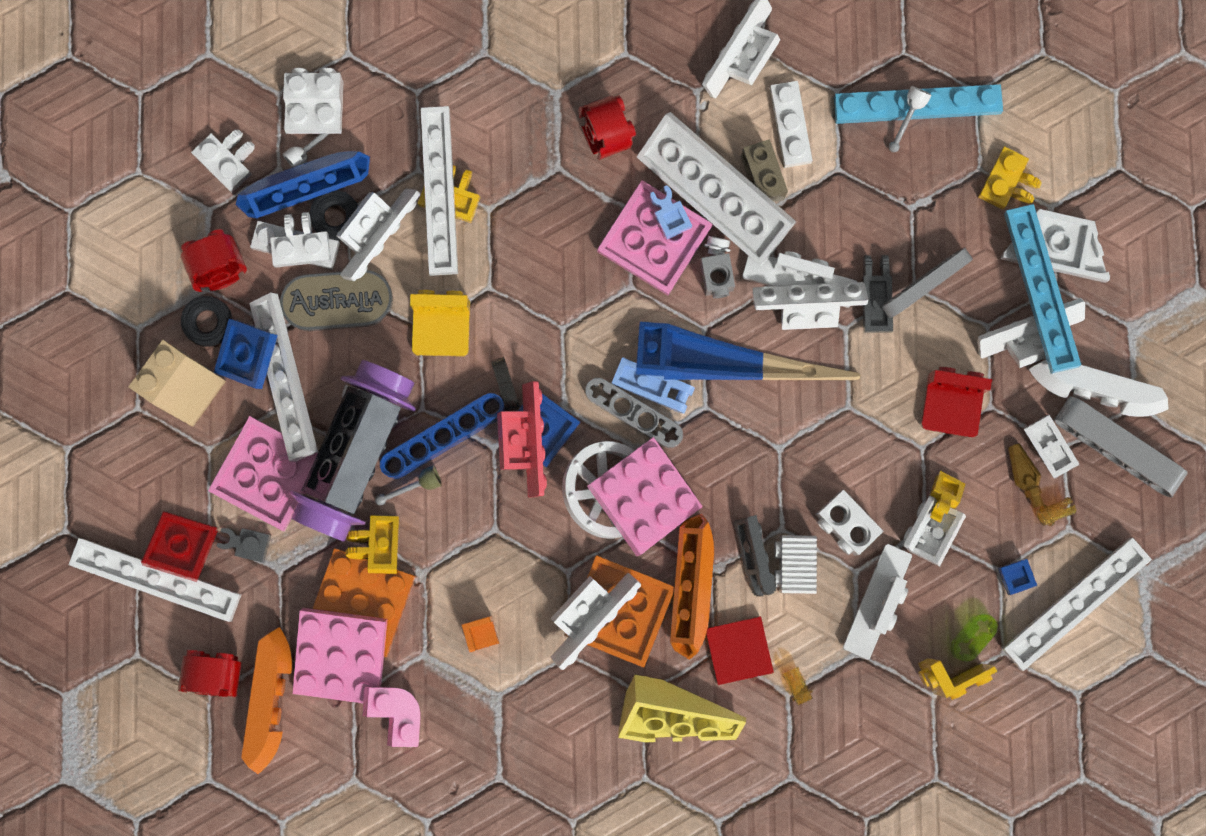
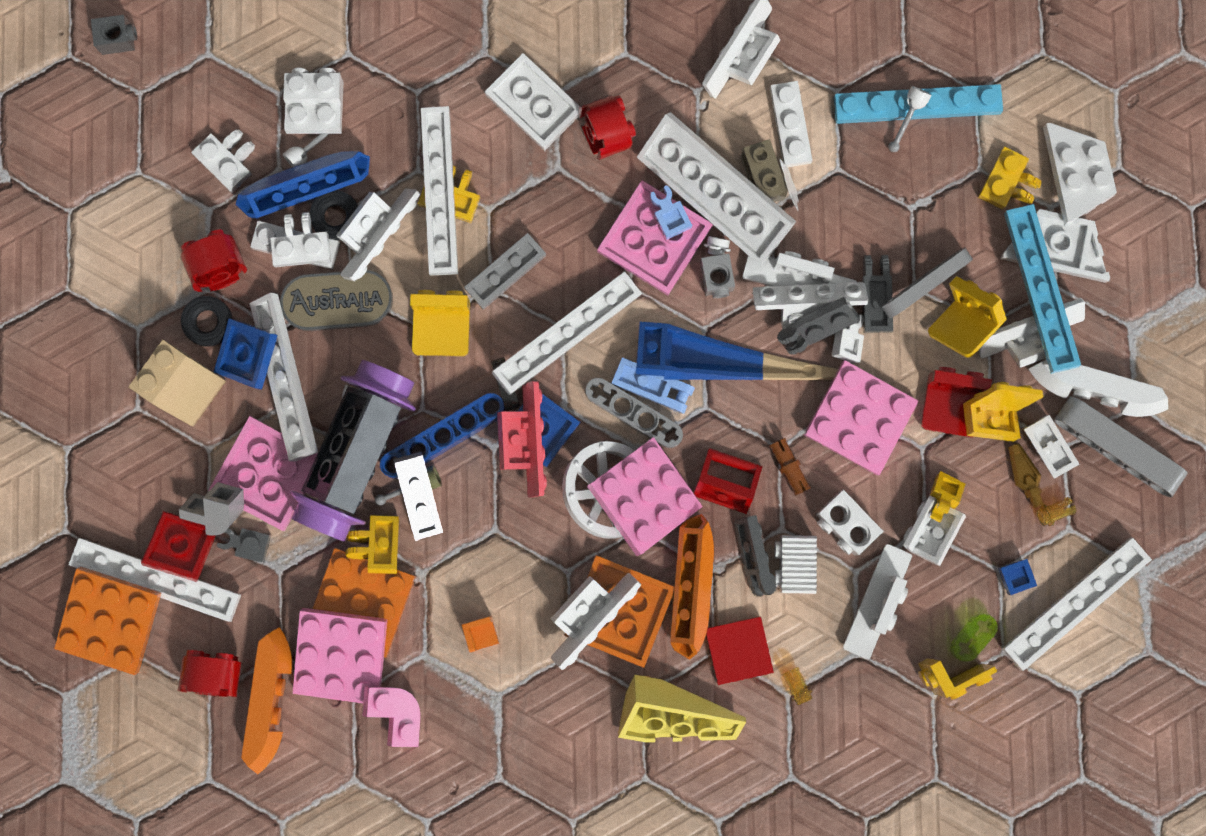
(104, 28): none -> dark grey brick
(107, 620): none -> orange plate
(214, 510): none -> light grey brick
(418, 495): none -> plate
(505, 271): none -> light grey plate
(533, 102): none -> white plate
(566, 333): none -> white plate
(723, 491): none -> red tile
(789, 466): none -> dark orange pin
(790, 185): none -> white sticker
(818, 325): none -> dark grey hinge
(849, 343): none -> white plate
(861, 417): none -> bright pink plate
(968, 319): none -> yellow bracket
(994, 411): none -> yellow bracket
(1079, 171): none -> white wing

